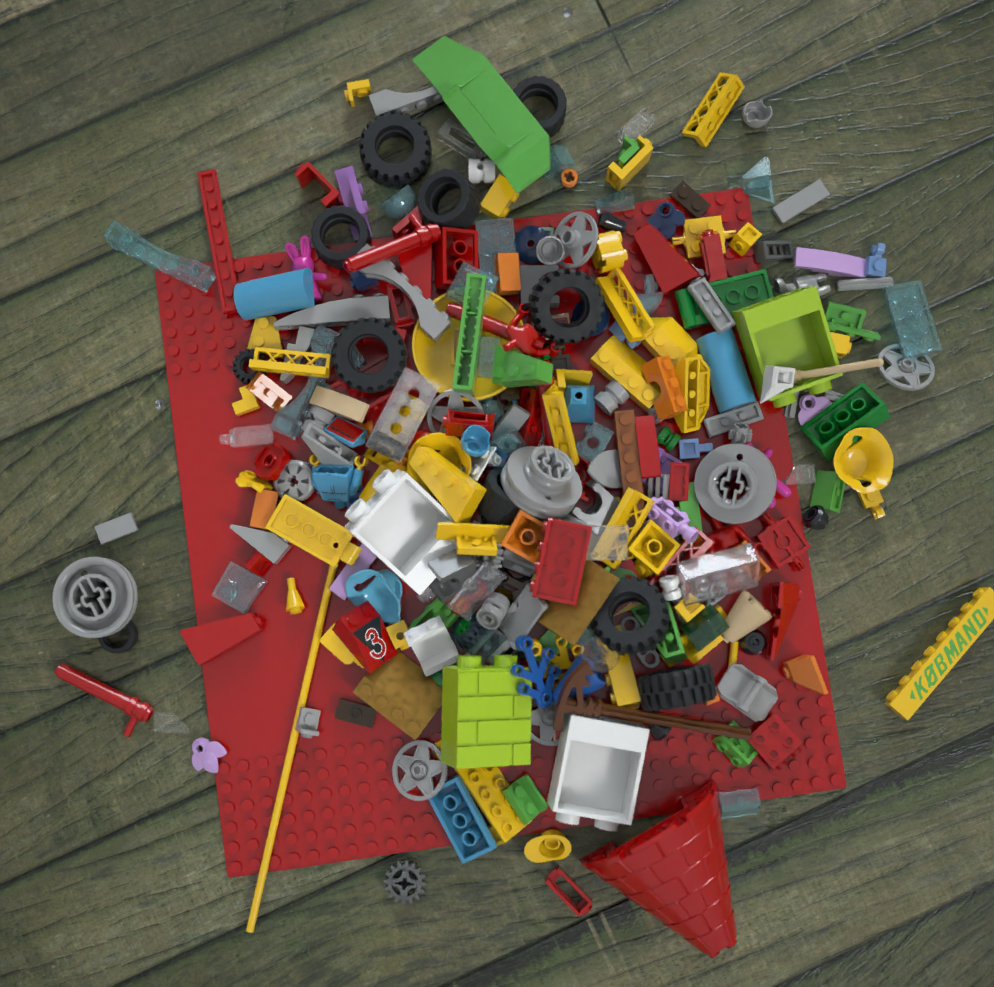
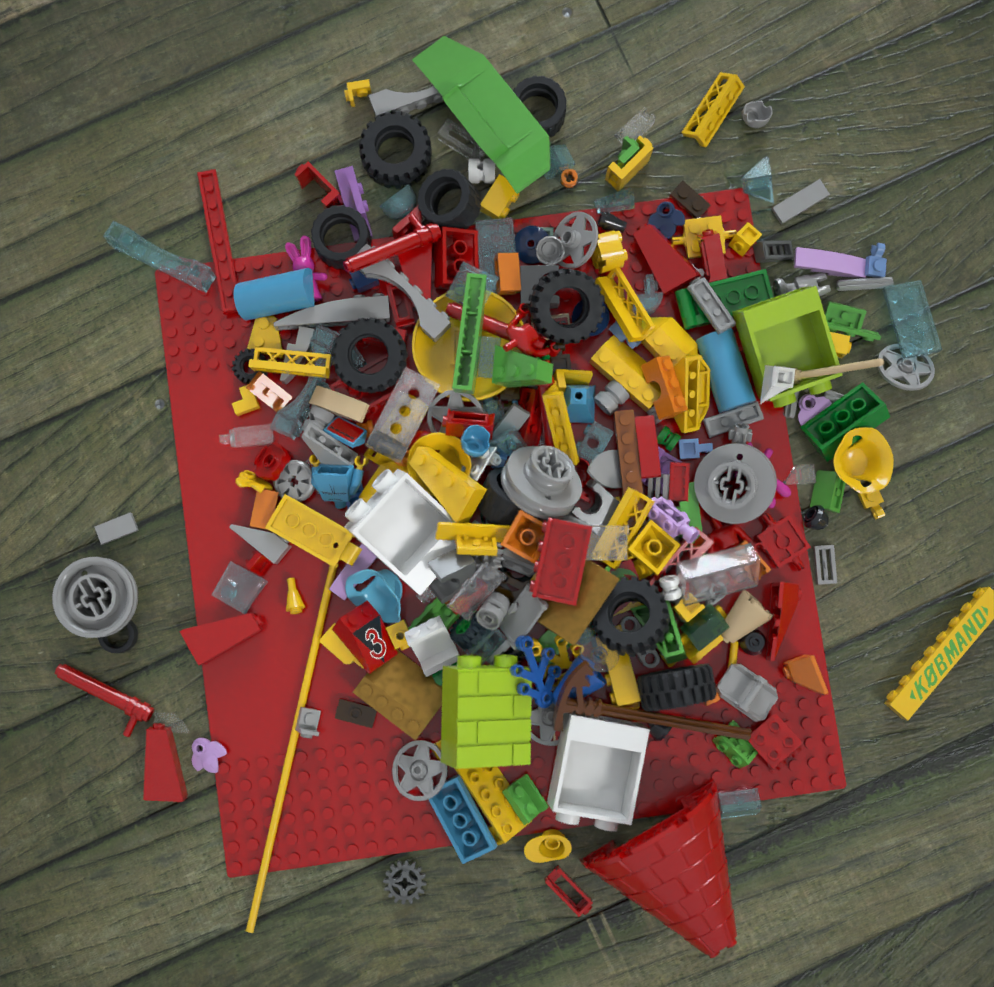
(162, 767): none -> red slope
(819, 581): none -> light grey tile

